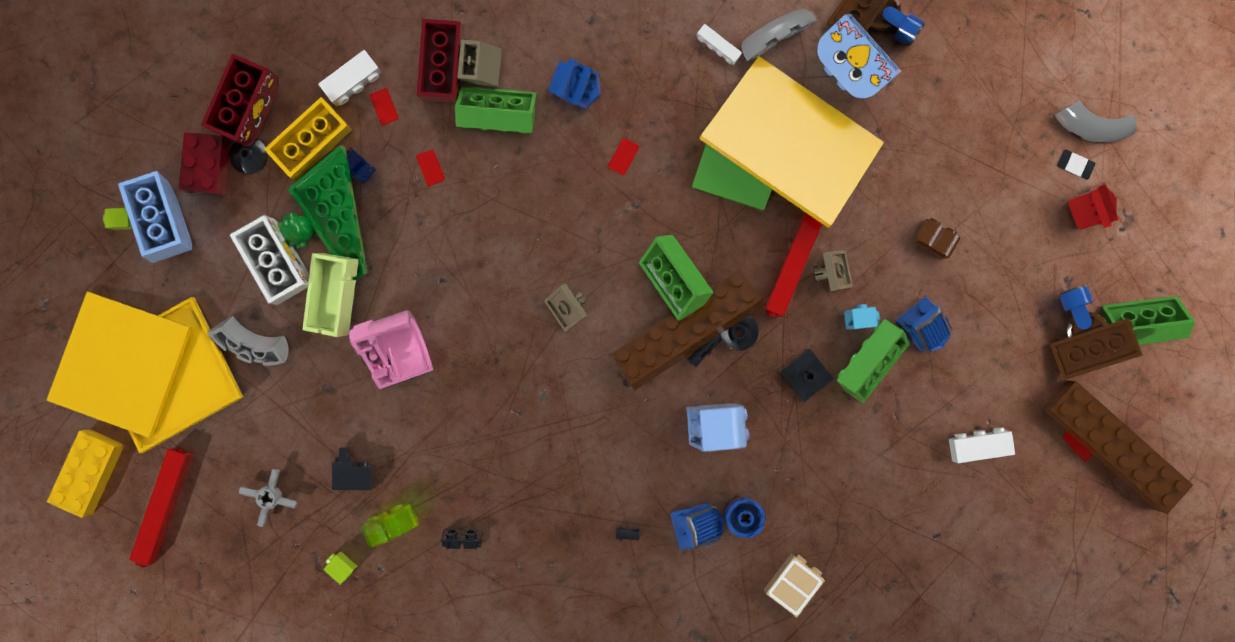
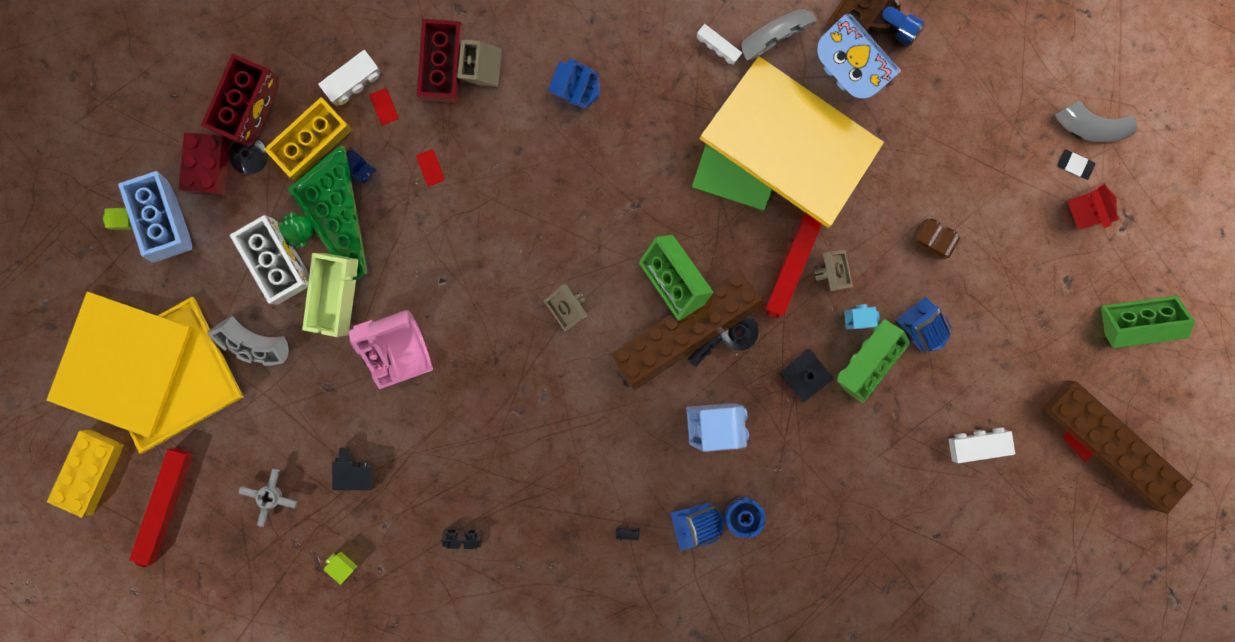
(389, 526): clear neon green brick -> none
(495, 109): bright green slope -> none
(623, 156): red sticker -> none
(794, 584): tan brick -> none
(1091, 339): reddish brown plate -> none

